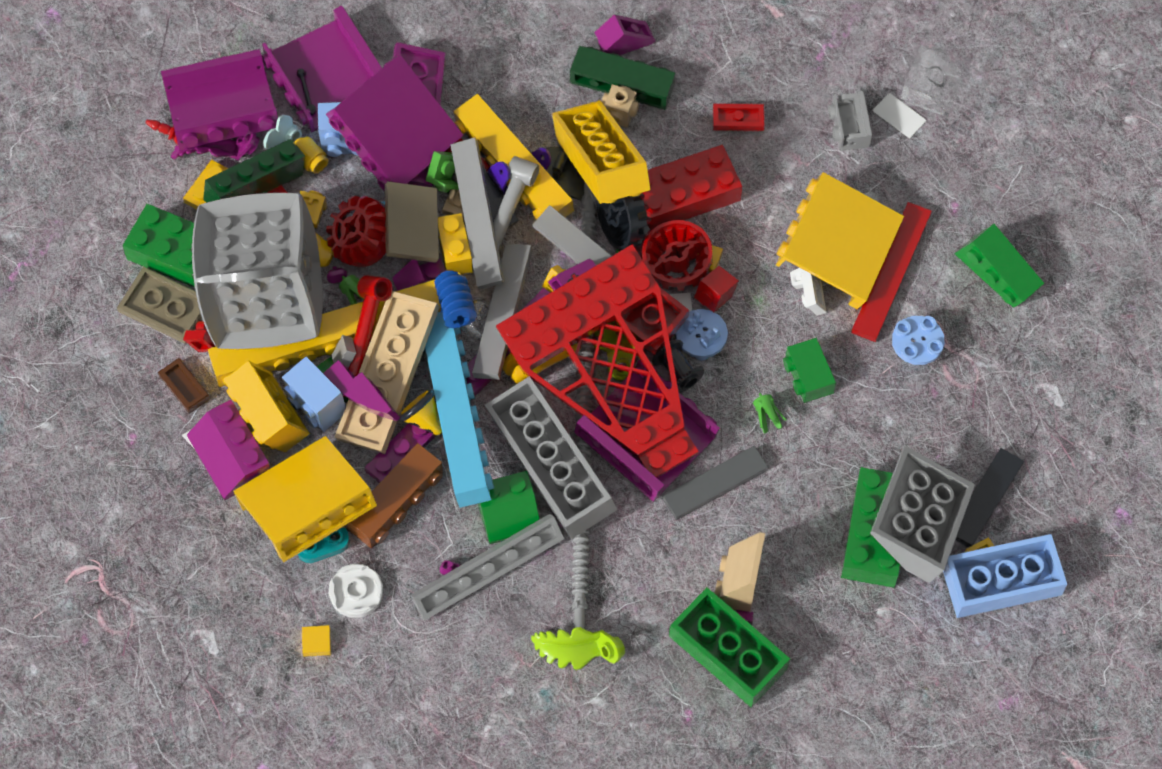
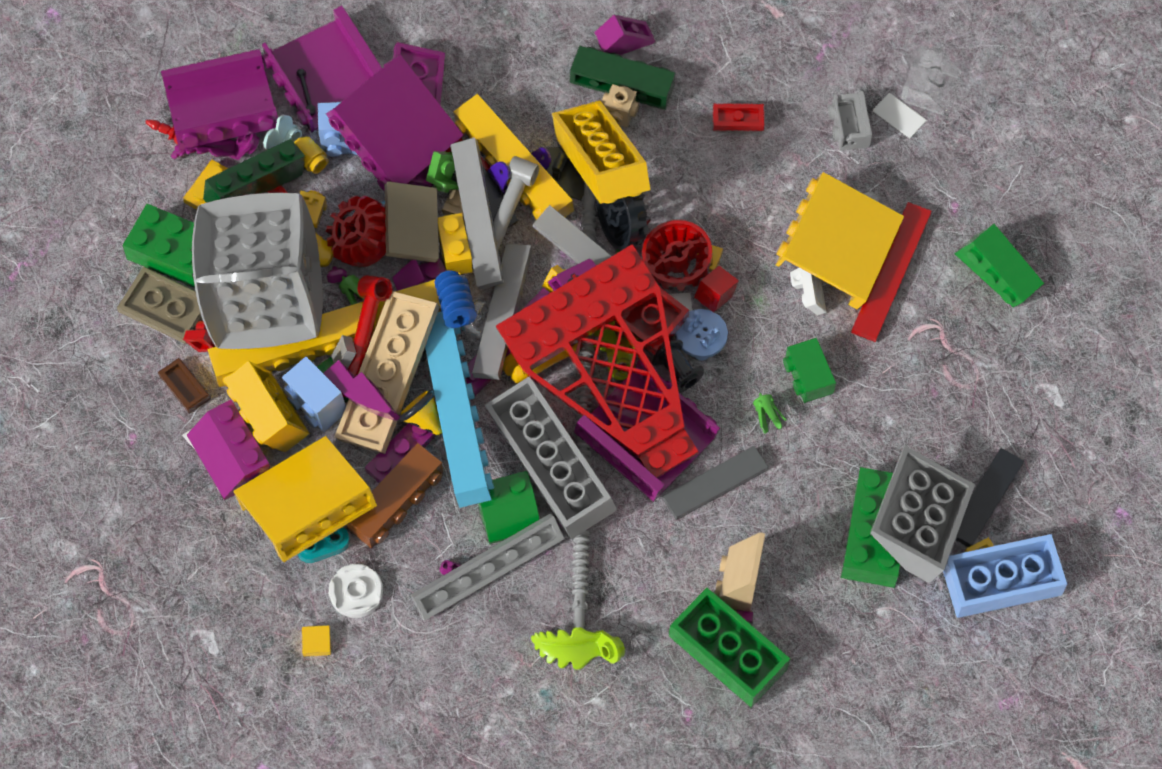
(691, 186): red brick -> none
(914, 329): light blue plate -> none

